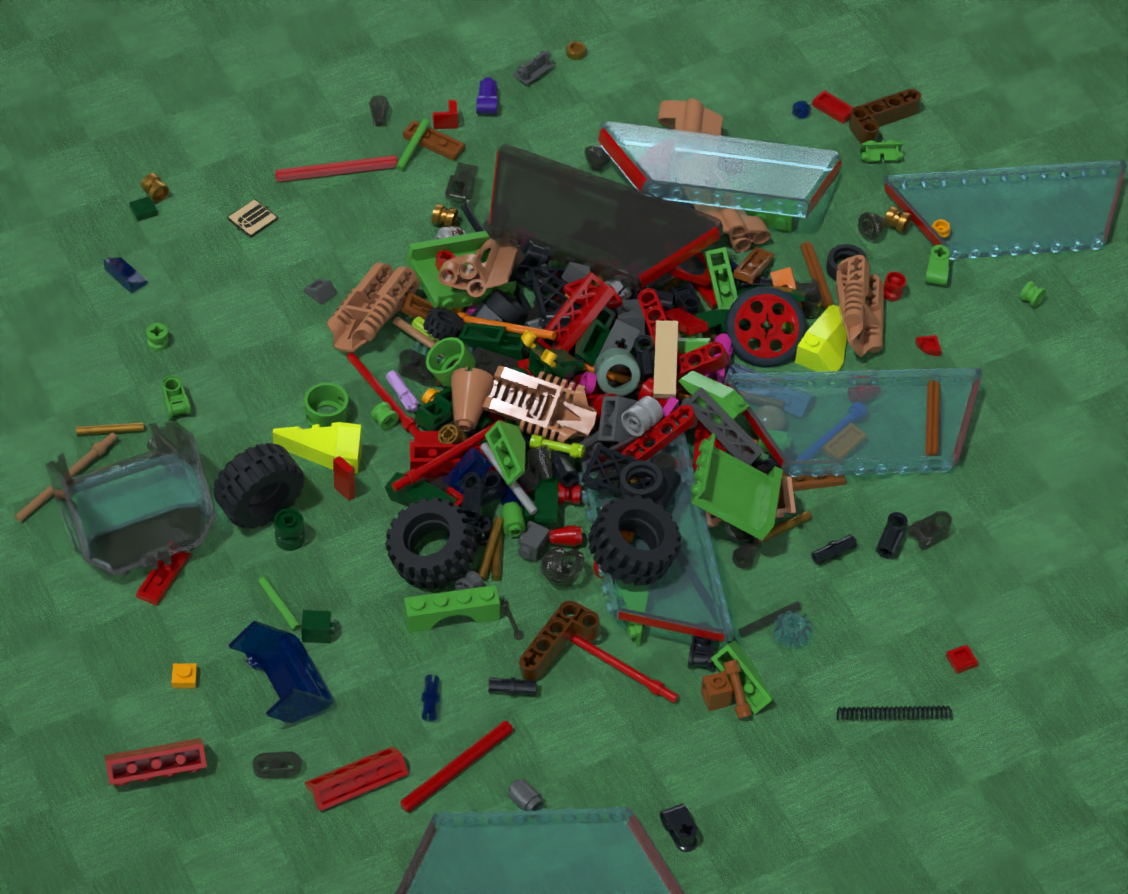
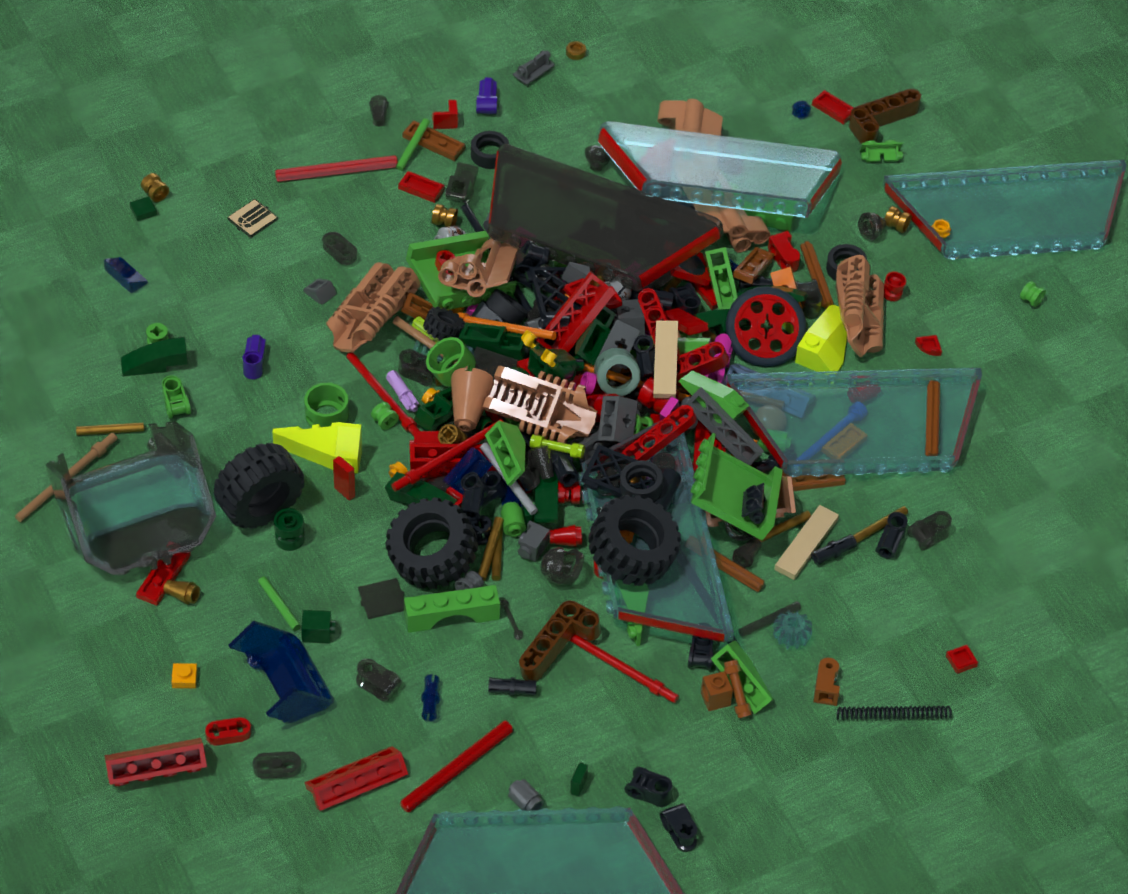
(155, 357): none -> dark green slope
(184, 591): none -> pearl gold cone
(228, 731): none -> red beam
(254, 357): none -> dark purple piece
(339, 248): none -> clear smoke plate
(378, 681): none -> clear smoke piece
(382, 598): none -> clear smoke piece
(397, 467): none -> light orange plate
(421, 187): none -> red tile
(483, 139): none -> black tyre
(579, 779): none -> dark green tile
(642, 416): light grey wheel -> none
(649, 786): none -> black piece
(738, 572): none -> dark orange axle
(754, 503): none -> black hinge
(785, 254): none -> red leg
(806, 541): none -> tan tile
(825, 689): none -> dark orange leg
(878, 525): none -> pearl gold bar
(938, 265): bright green piece -> none

